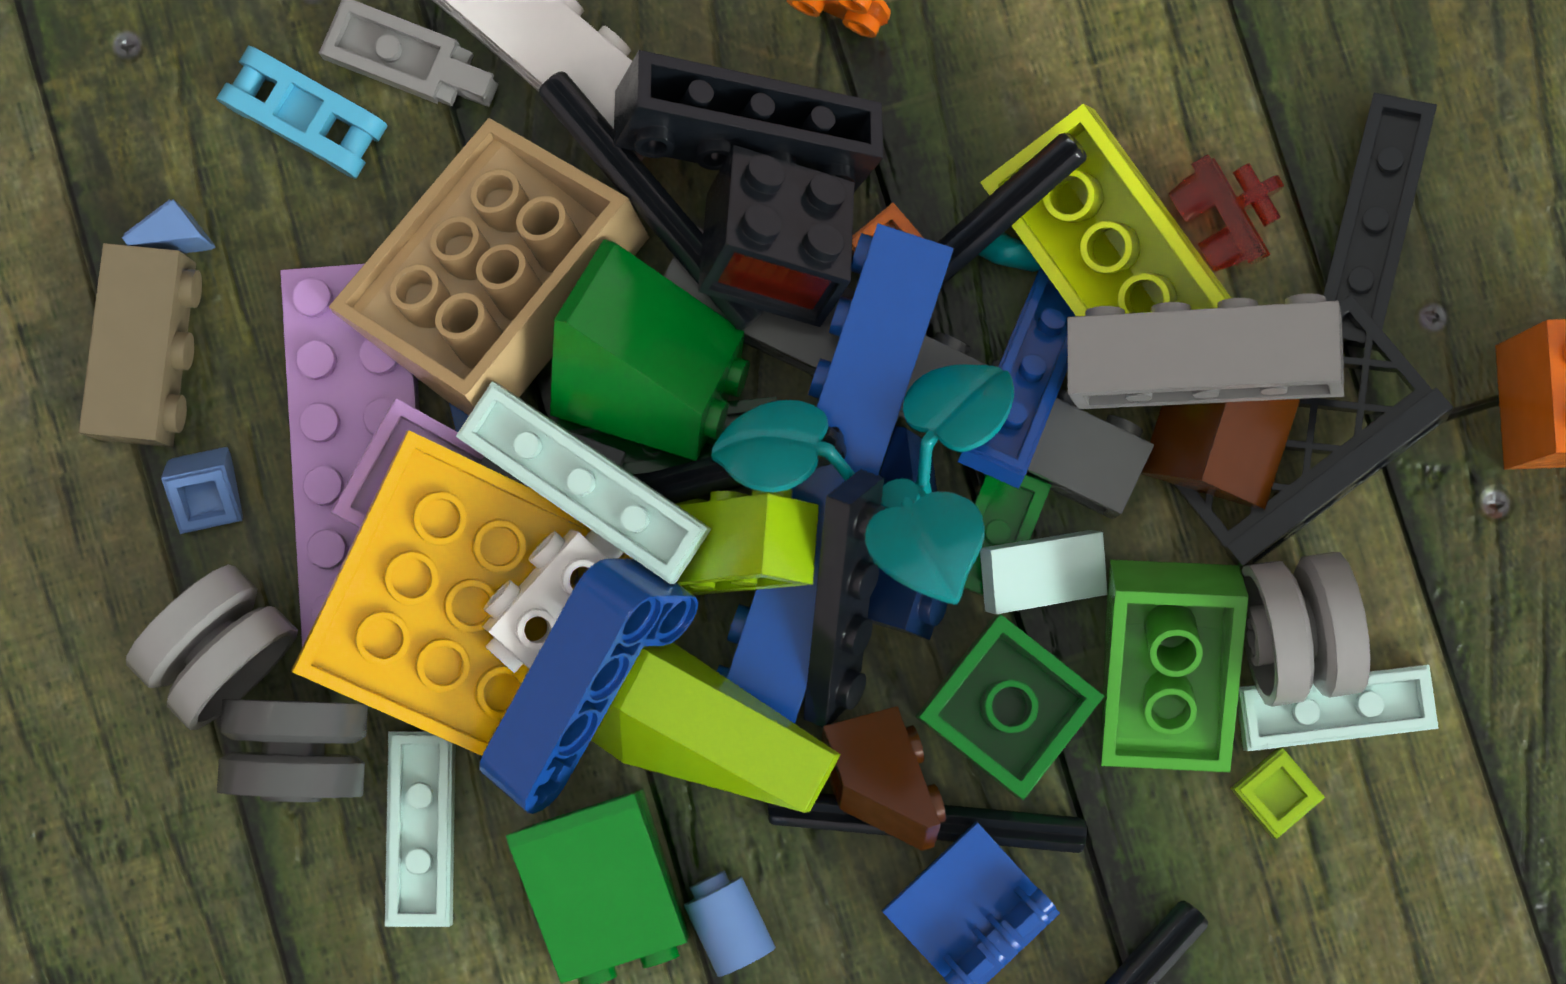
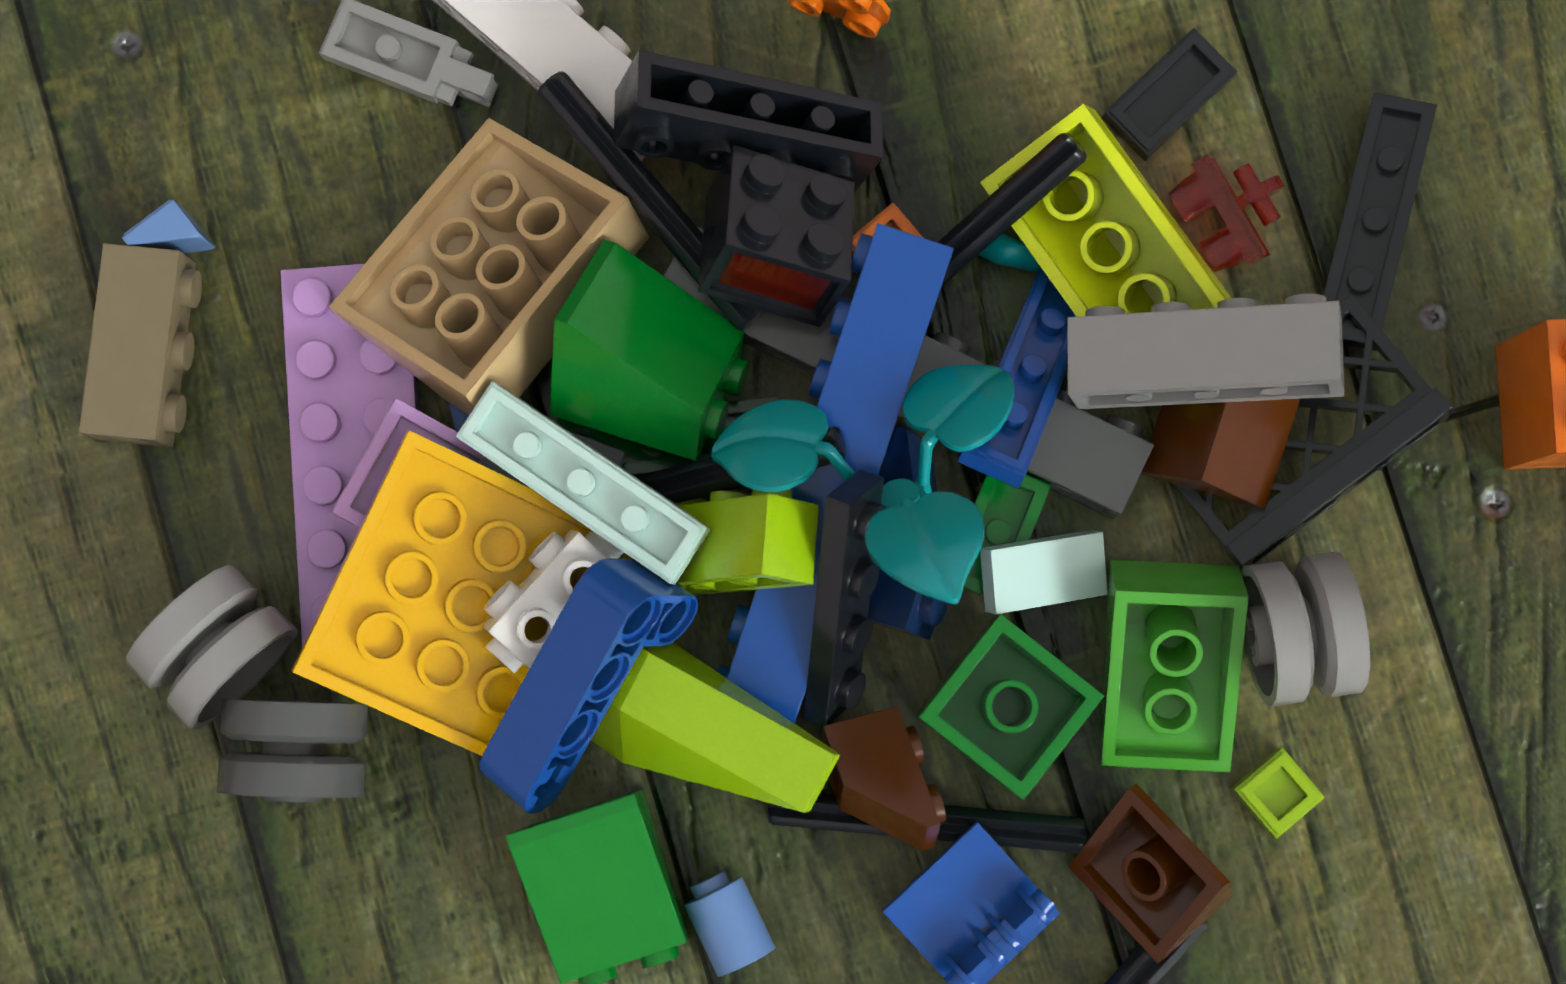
(202, 490): medium blue slope -> none
(302, 111): medium azure plate -> none
(420, 830): light aqua tile -> none
(1150, 874): none -> reddish brown slope
(1169, 94): none -> black tile
(1390, 704): light aqua tile -> none

